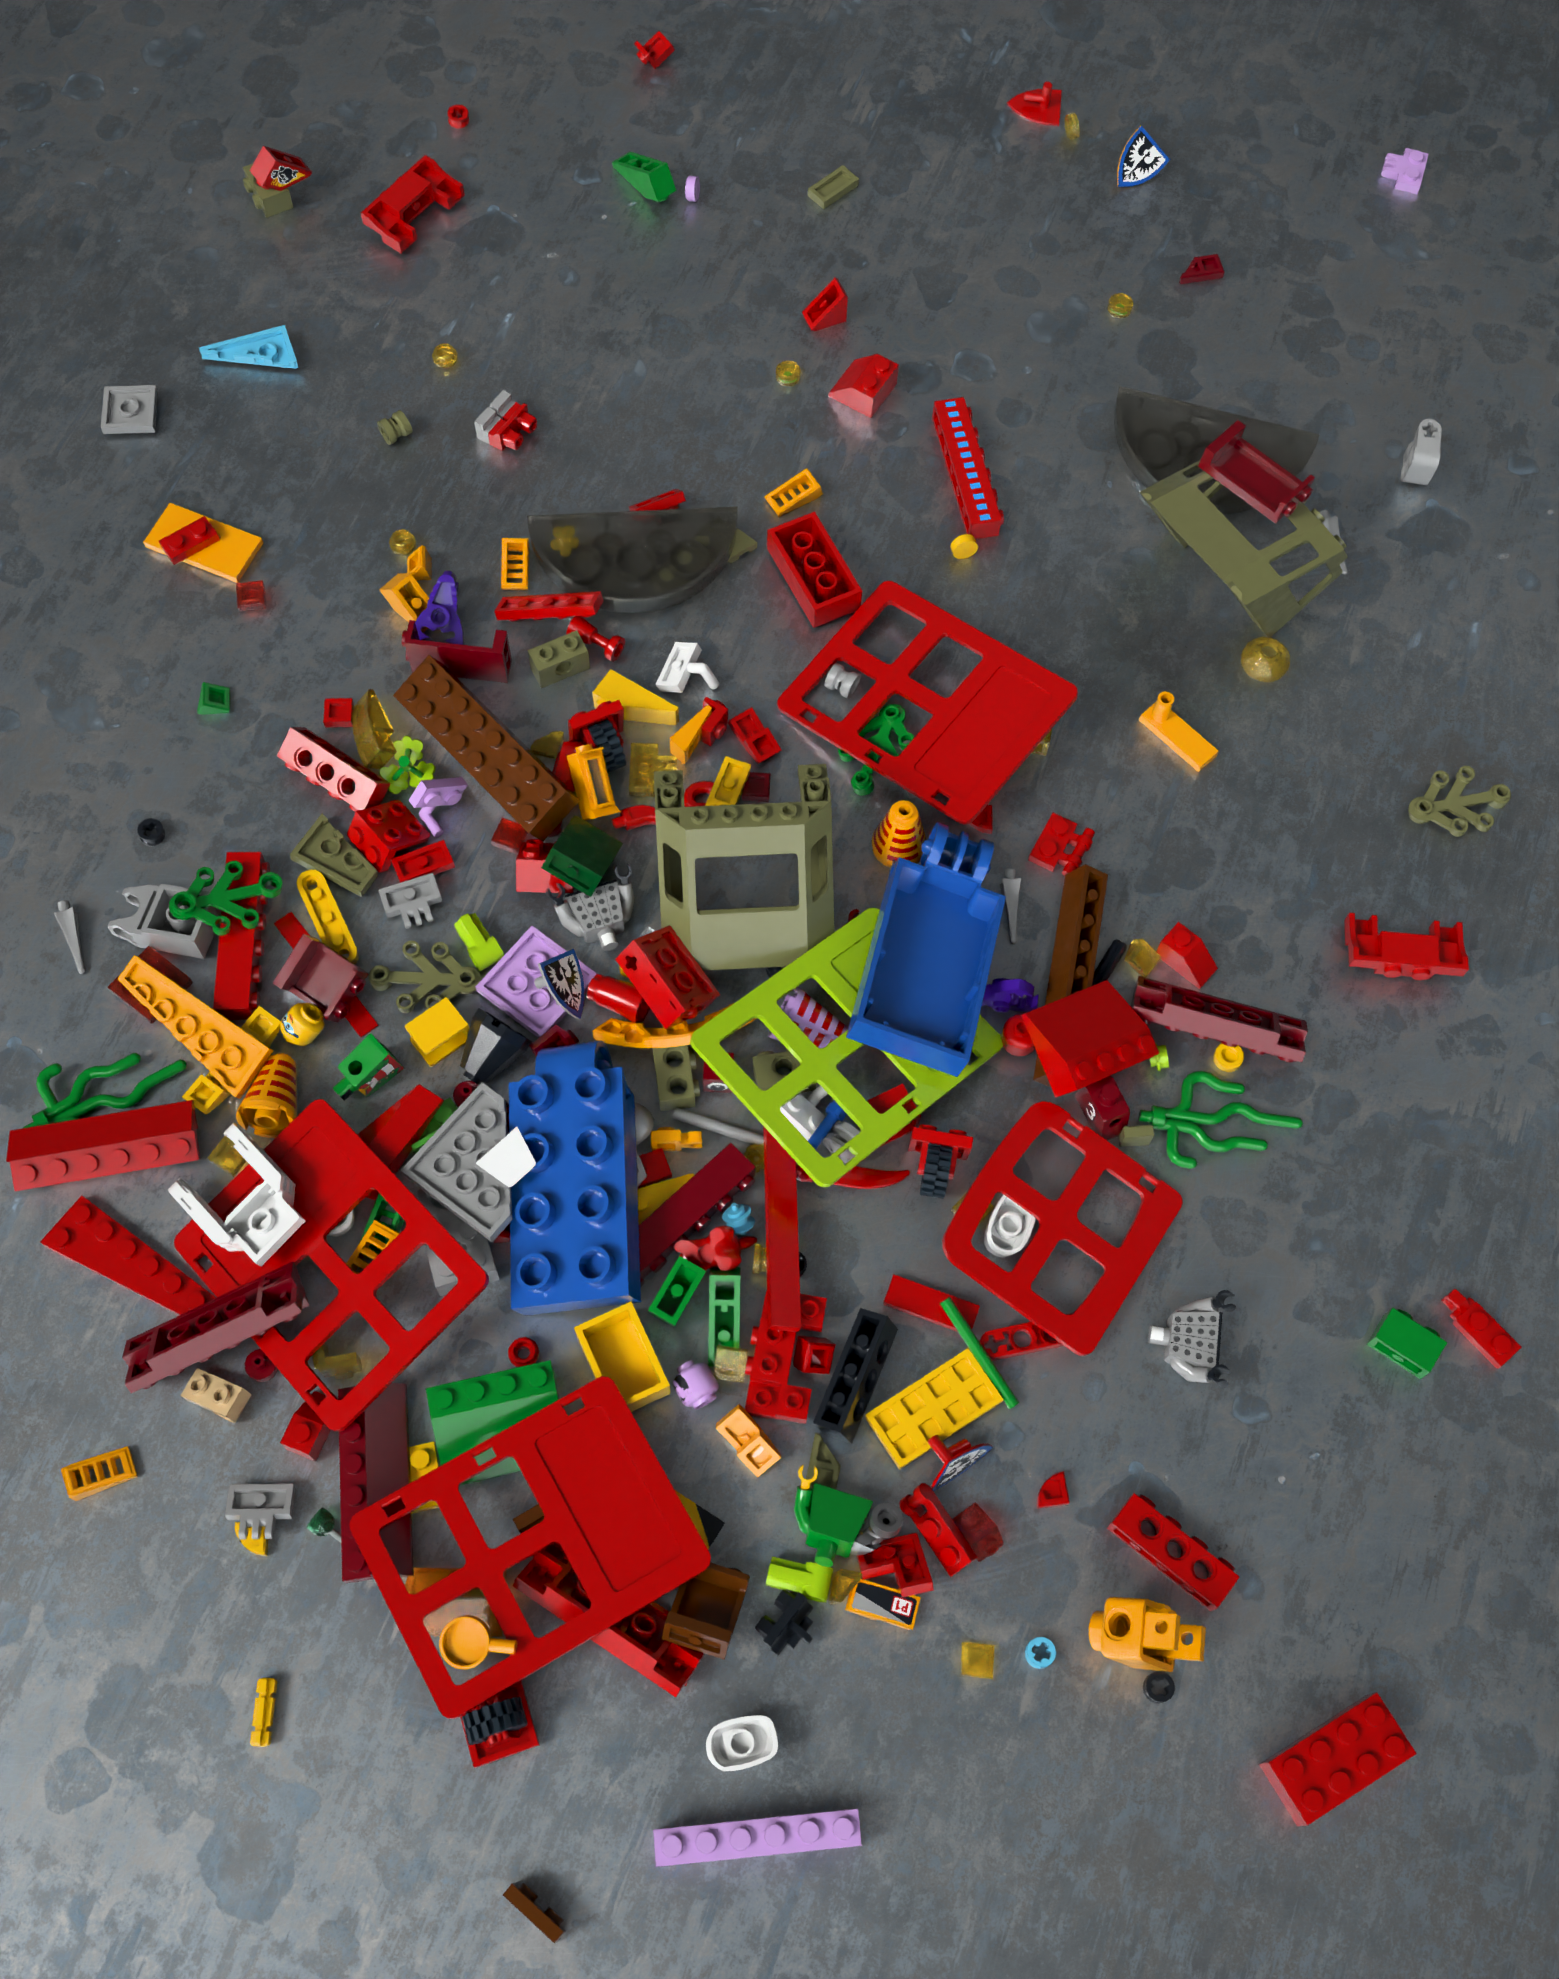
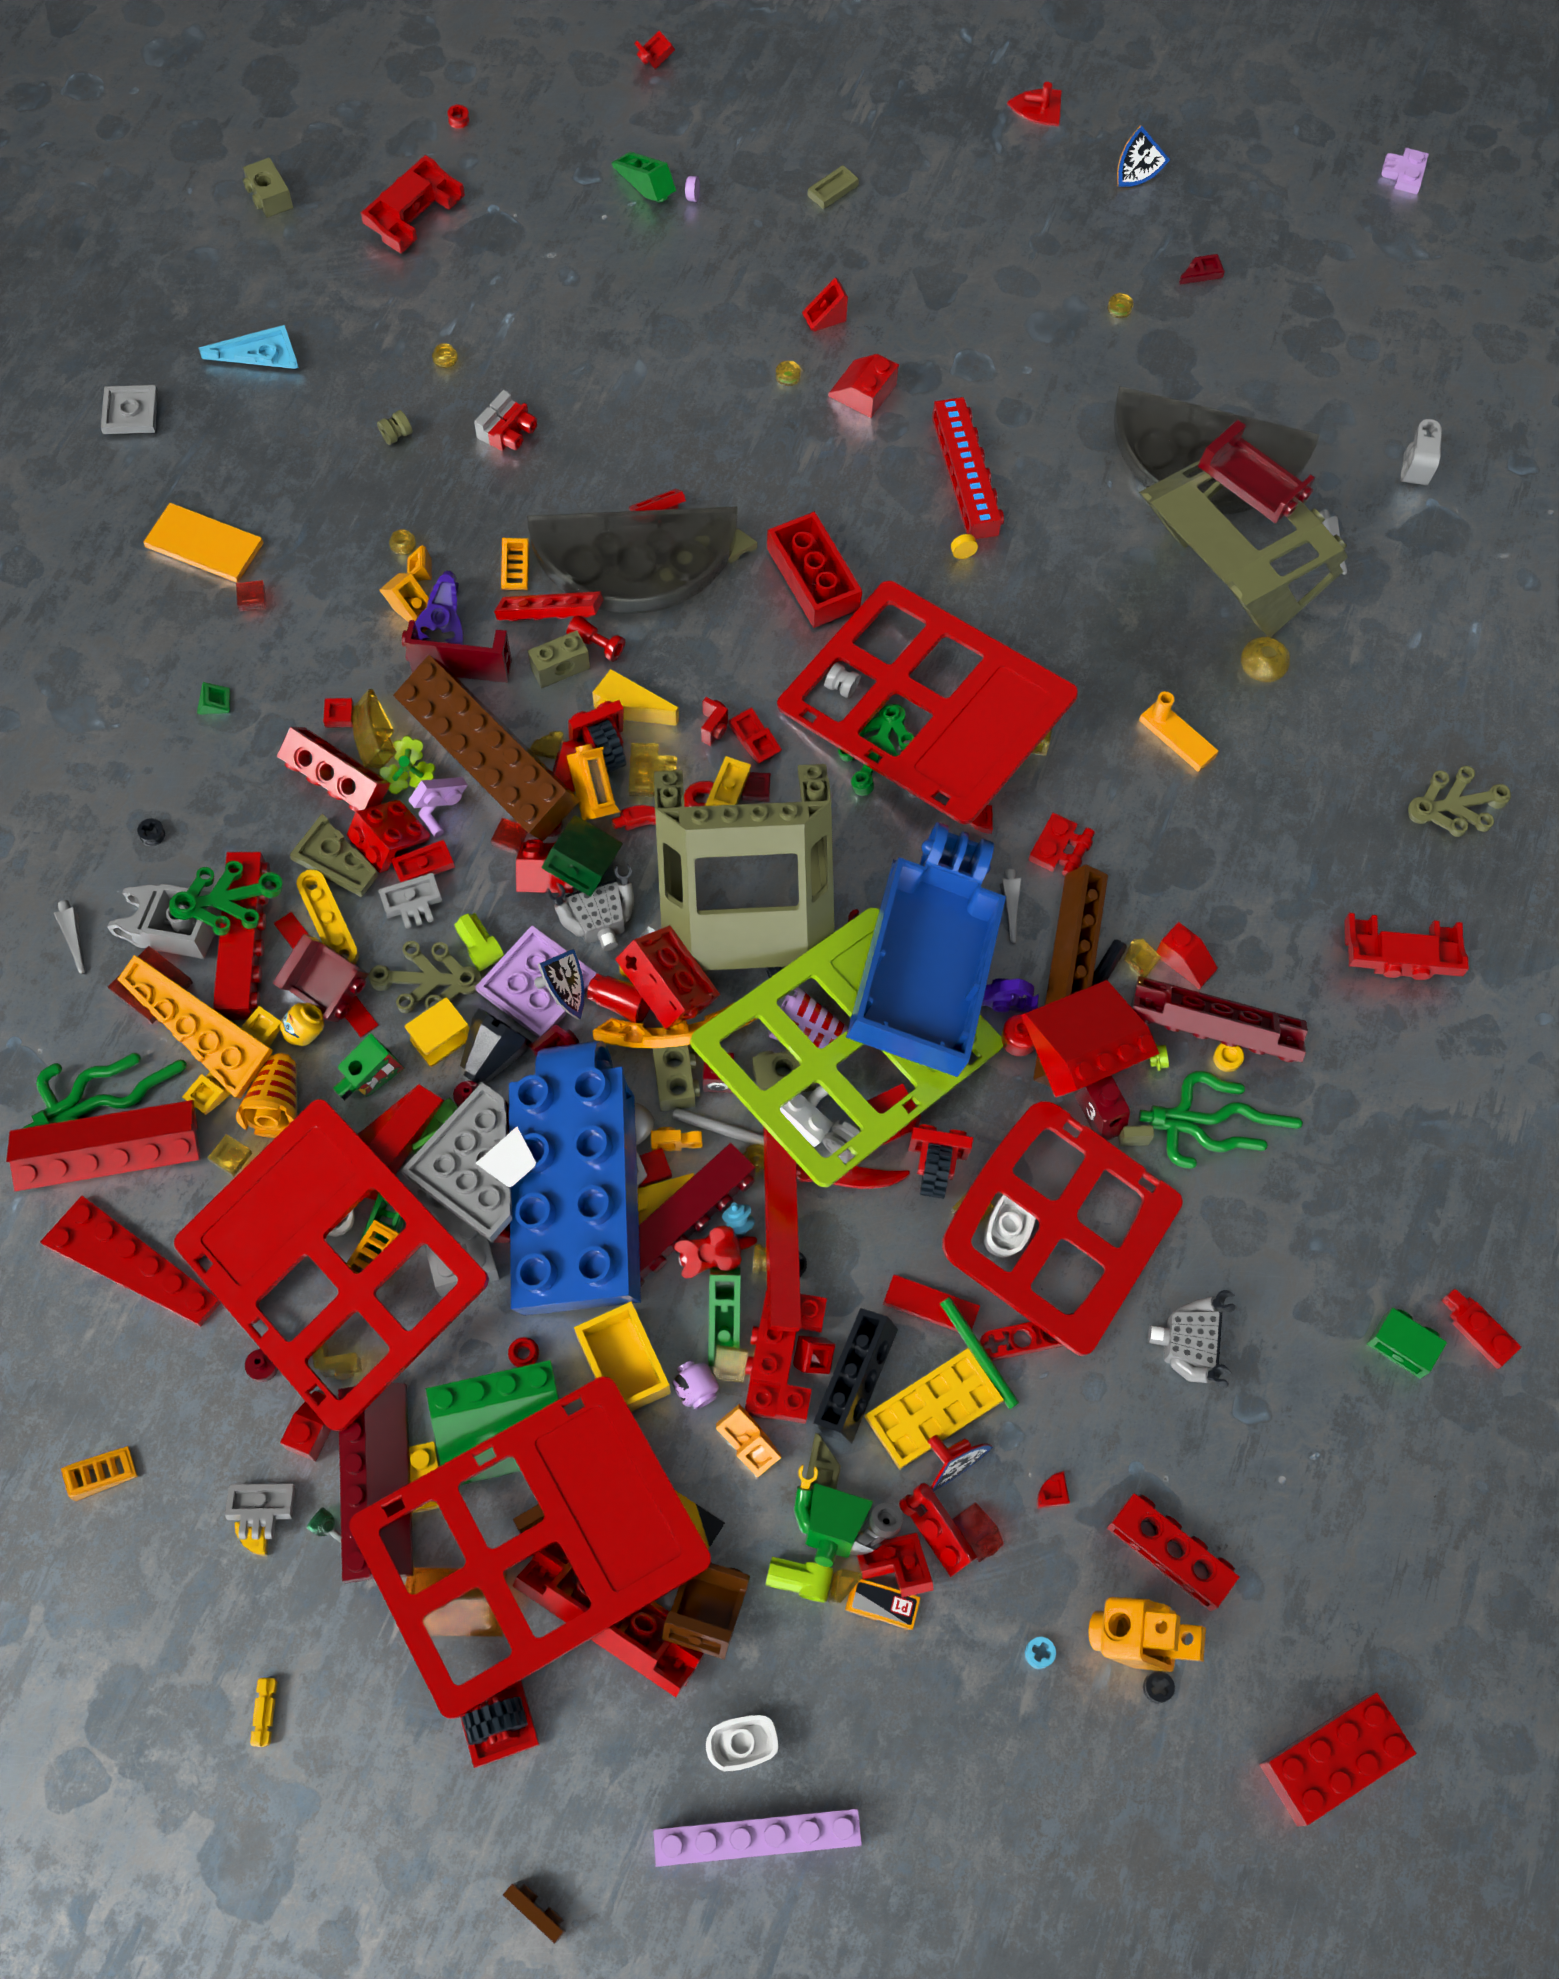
(189, 540): red plate -> none
(214, 1327): dark red slope -> none
(216, 1395): tan plate -> none
(261, 1219): white plate -> none
(278, 169): slope -> none
(468, 1641): light orange piece -> none
(564, 540): clear yellow plant -> none
(676, 1291): green slope -> none
(681, 665): white plate -> none
(688, 737): light orange slope -> none
(791, 1625): black hips -> none
(796, 482): light orange slope -> none
(834, 1113): blue bar -> none
(899, 834): light orange cone -> none
(976, 1660): clear yellow slope -> none
(1072, 126): clear yellow tile -> none

